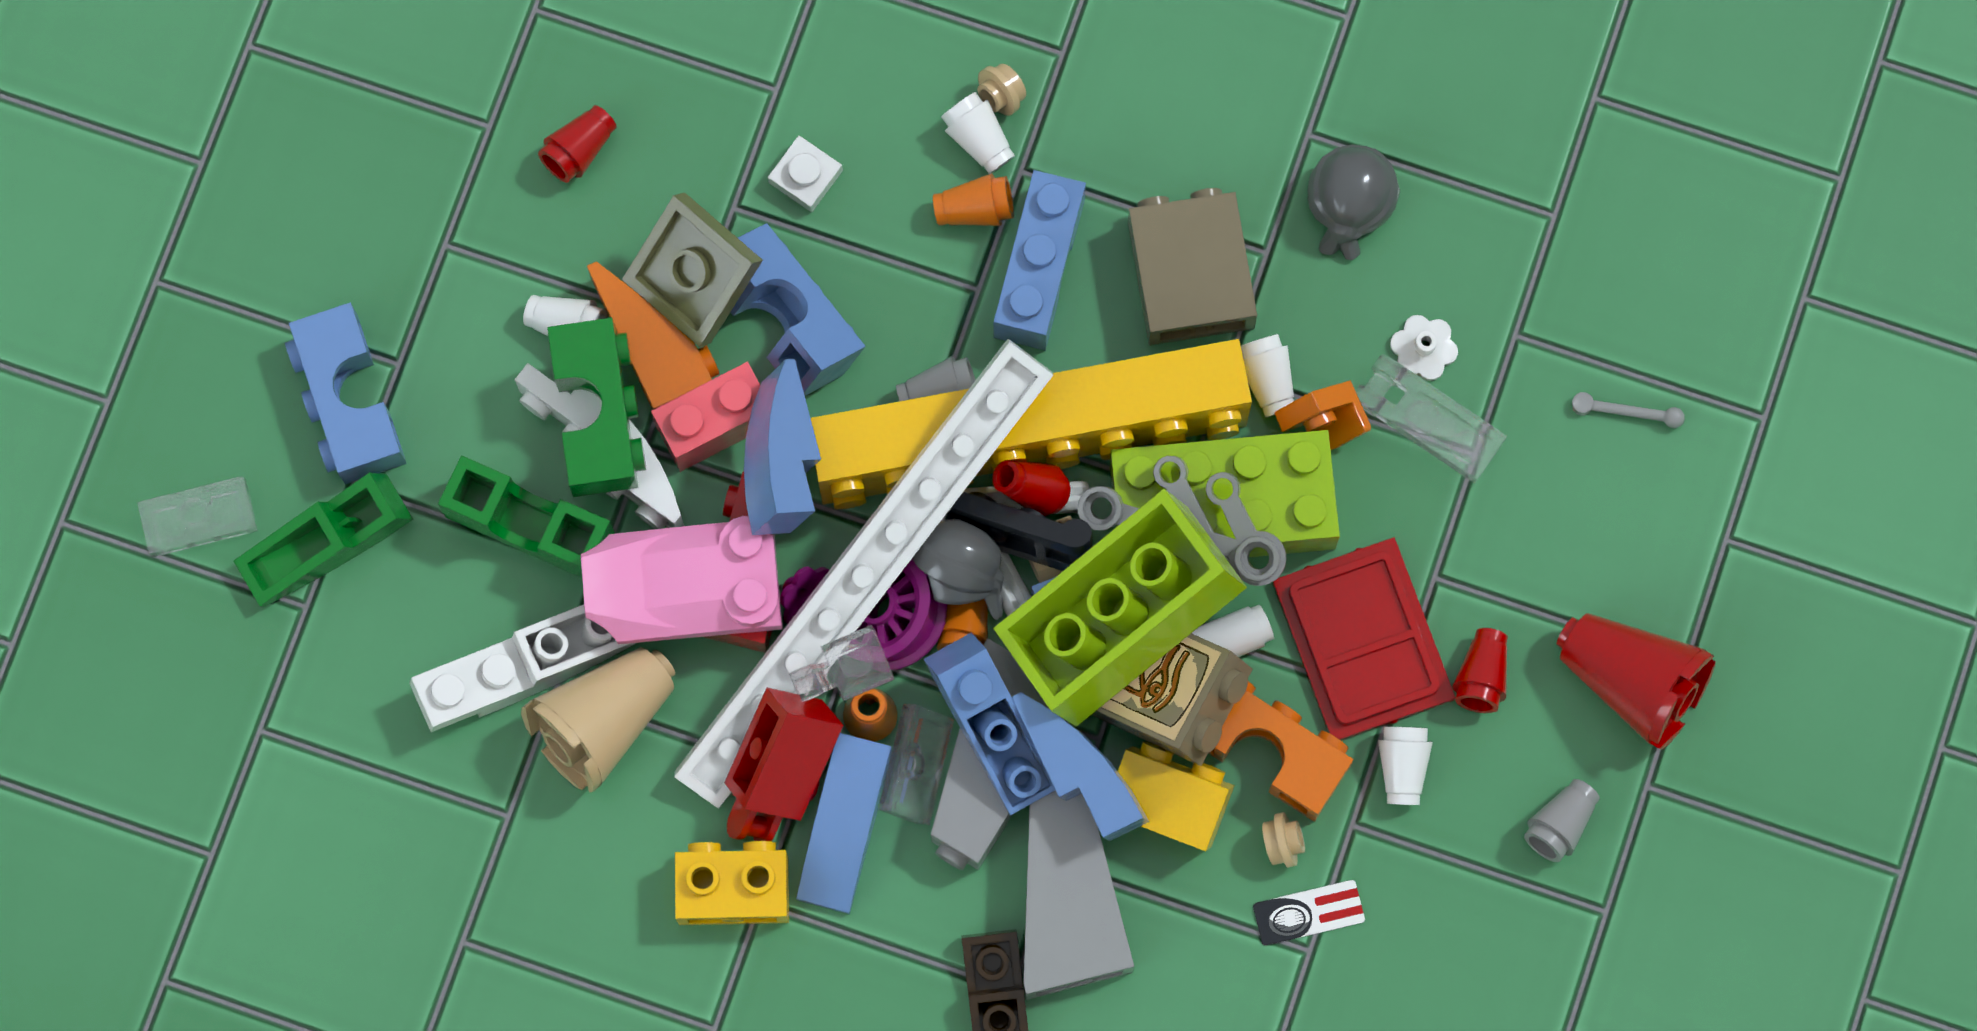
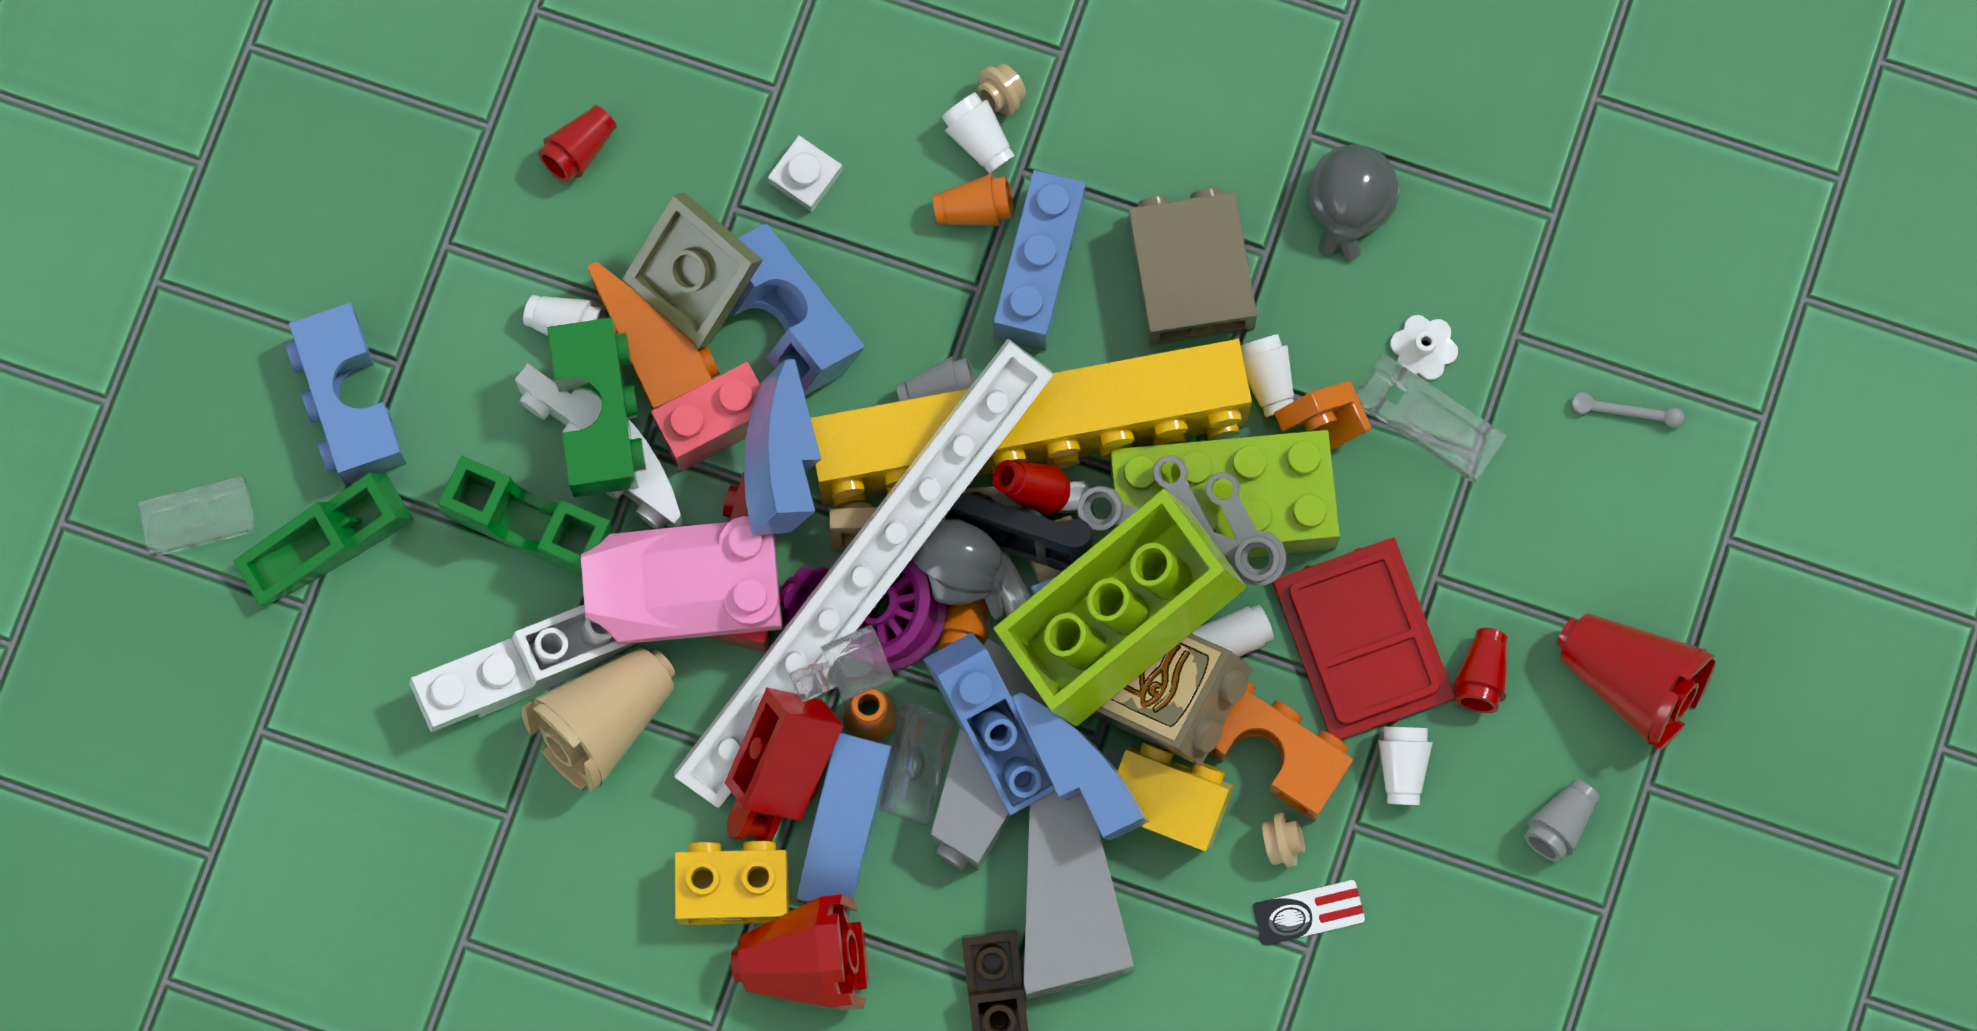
(807, 956): none -> red cone
(847, 522): none -> tan plate

